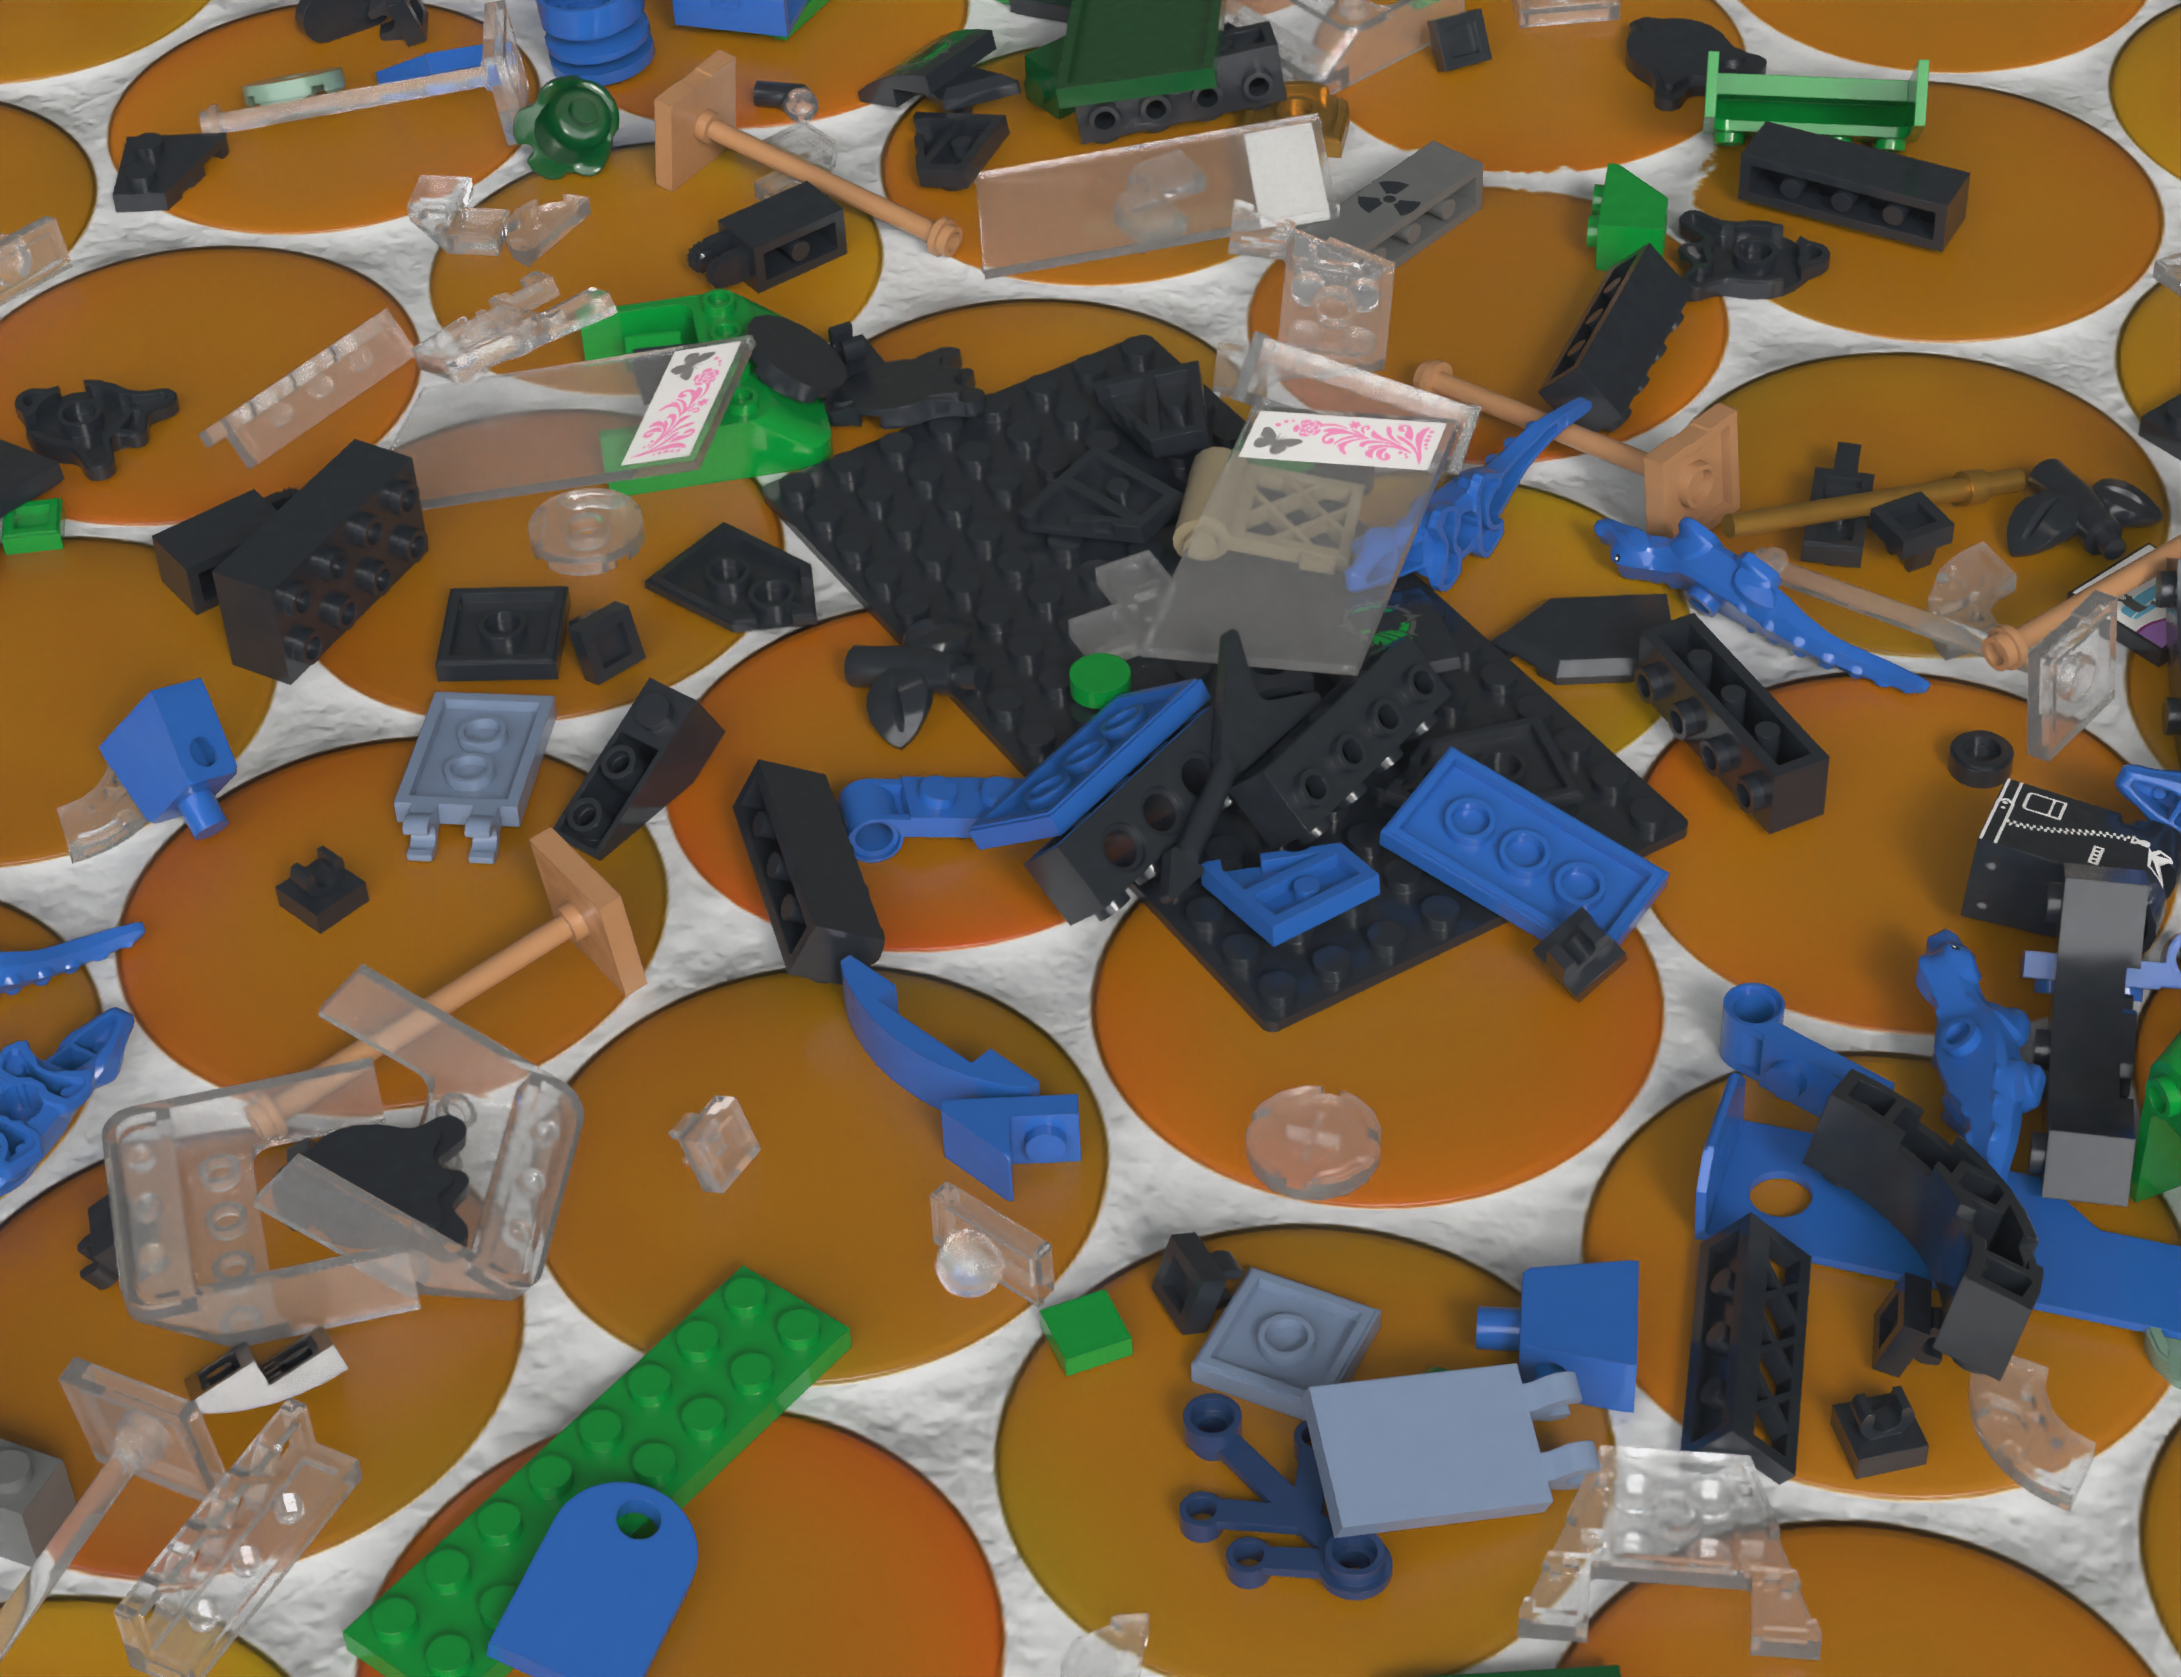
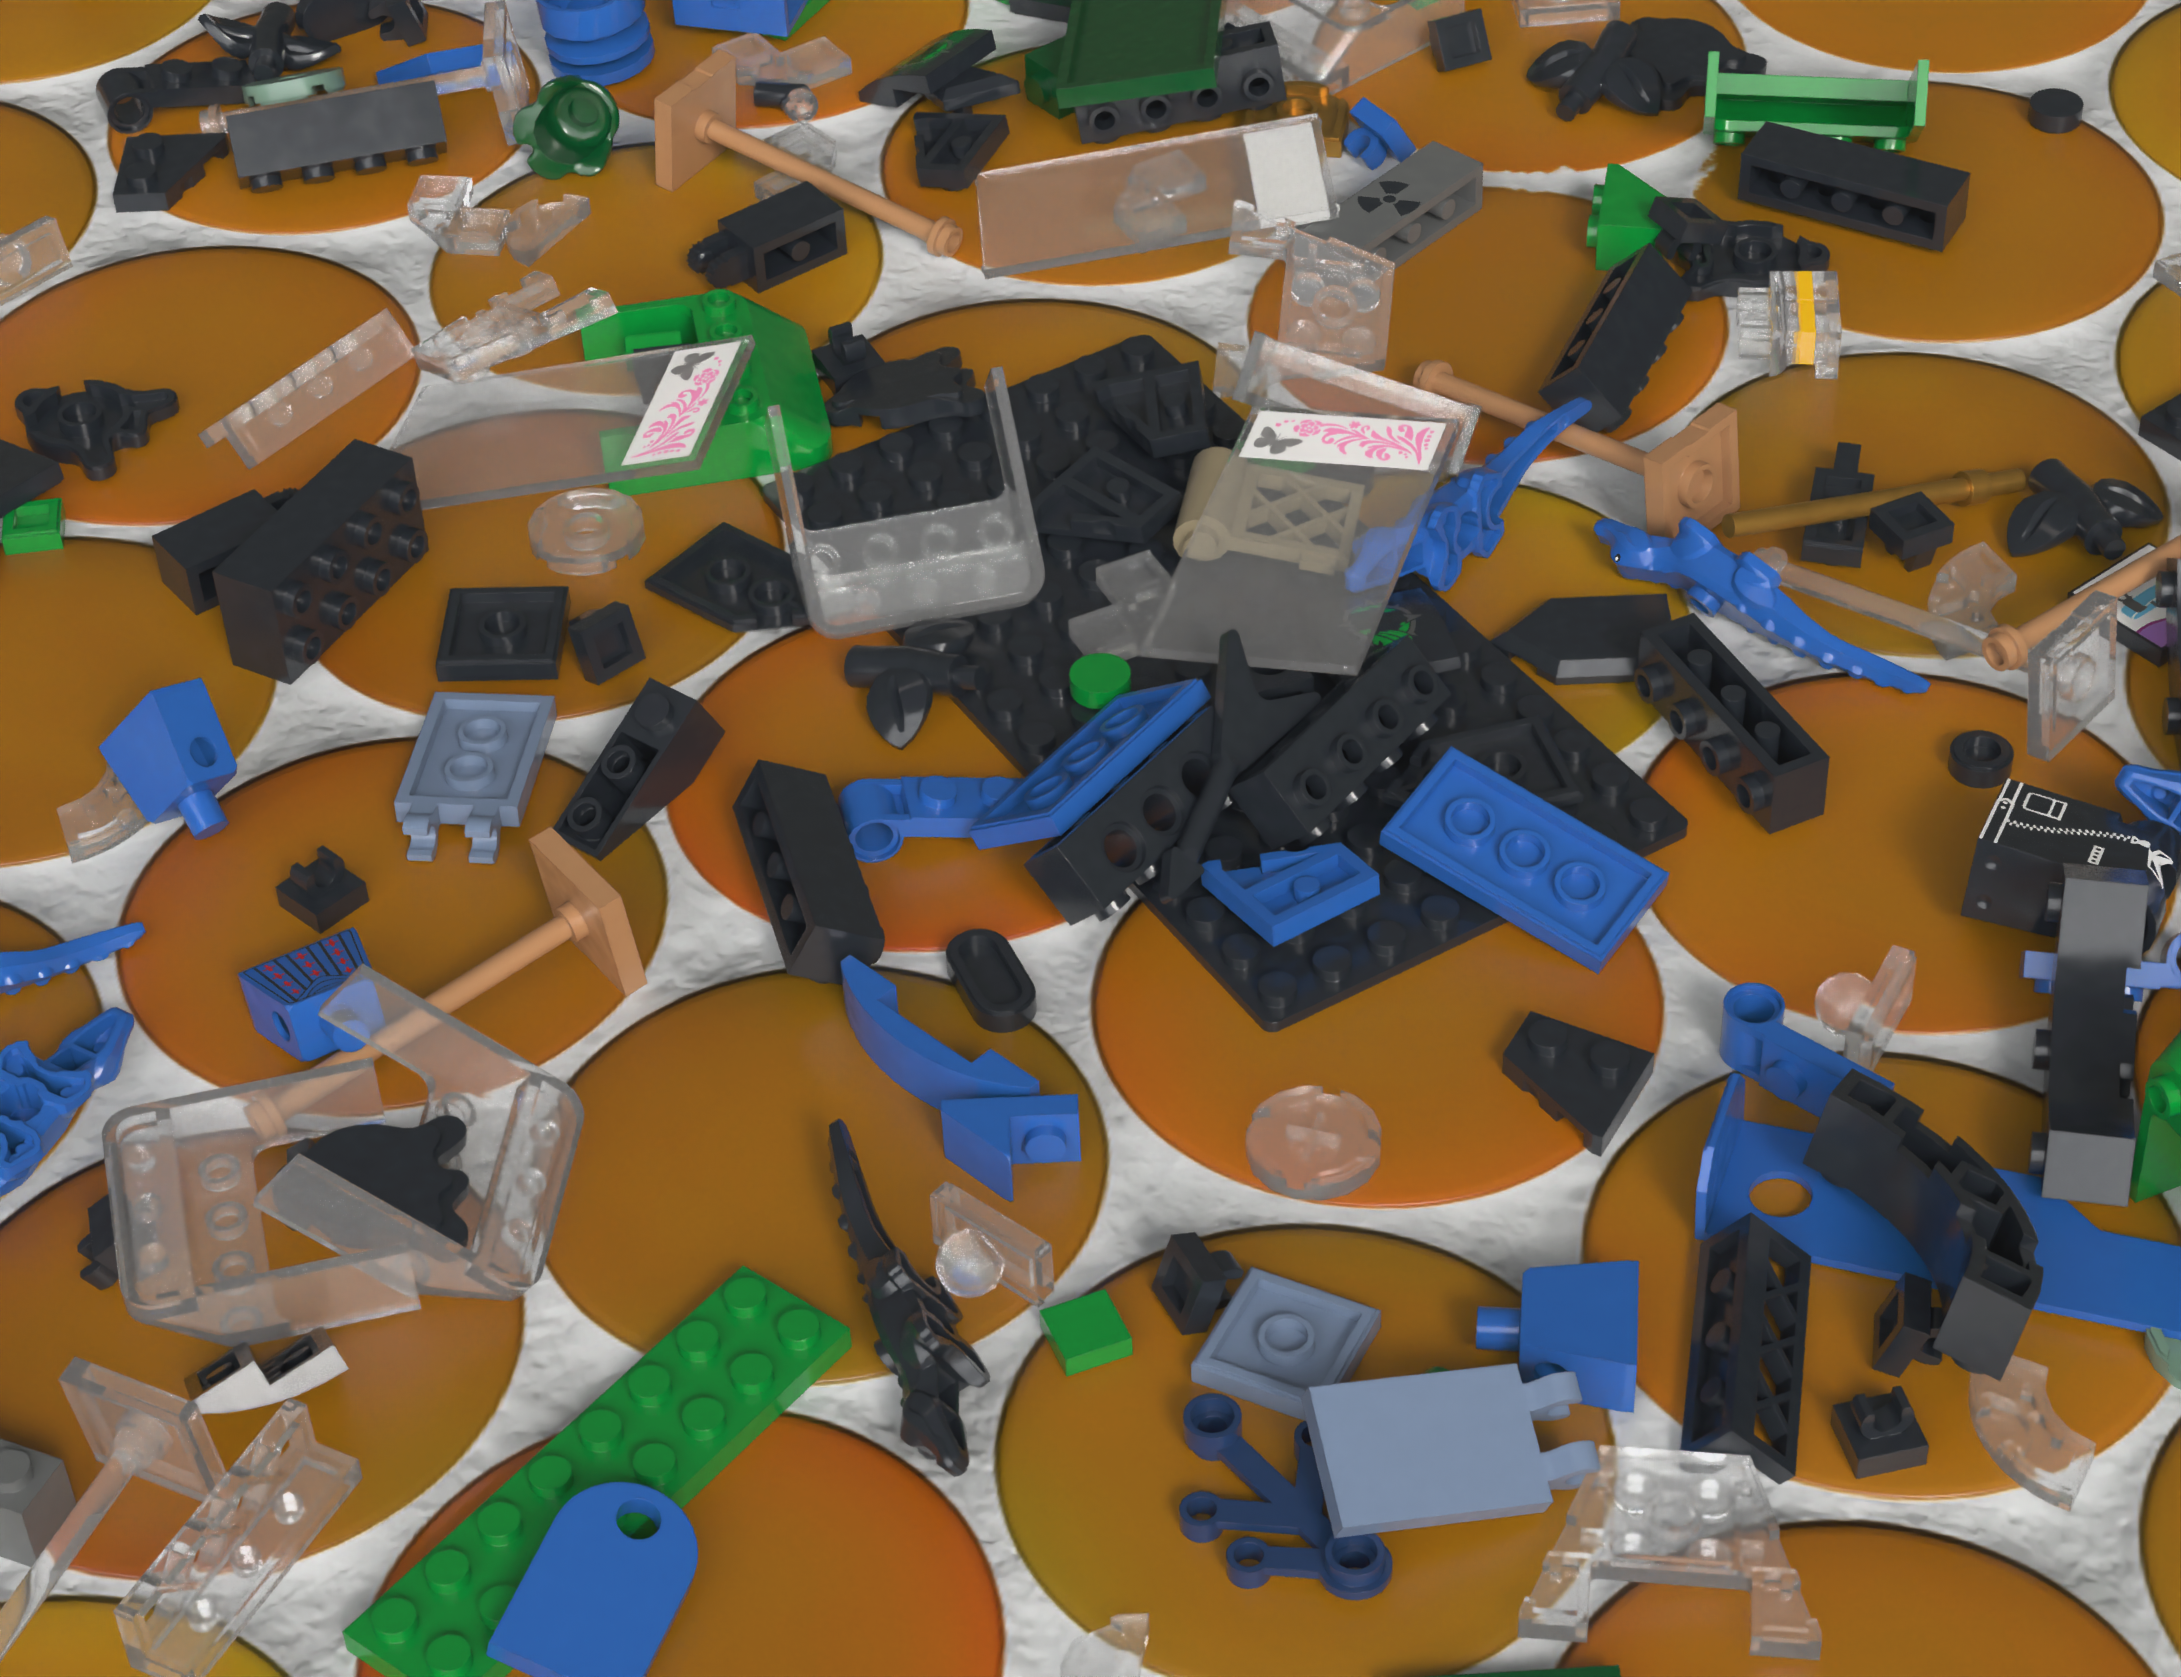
(169, 85): none -> black plate
(269, 42): none -> black plant
(290, 989): none -> blue torso
(337, 136): none -> black brick
(716, 1143): clear tile -> none
(795, 360): black tile -> none
(806, 64): none -> clear tile
(912, 1319): none -> black animal
(918, 563): none -> clear windscreen
(991, 980): none -> black tile
(1378, 133): none -> blue tile
(1578, 1075): none -> black wing
(1580, 954): black tile -> none
(1605, 70): none -> black plant
(1685, 226): none -> black tile
(1792, 322): none -> clear hips
(1865, 1009): none -> clear tile
(1977, 1053): blue animal -> none
(2055, 110): none -> black tile

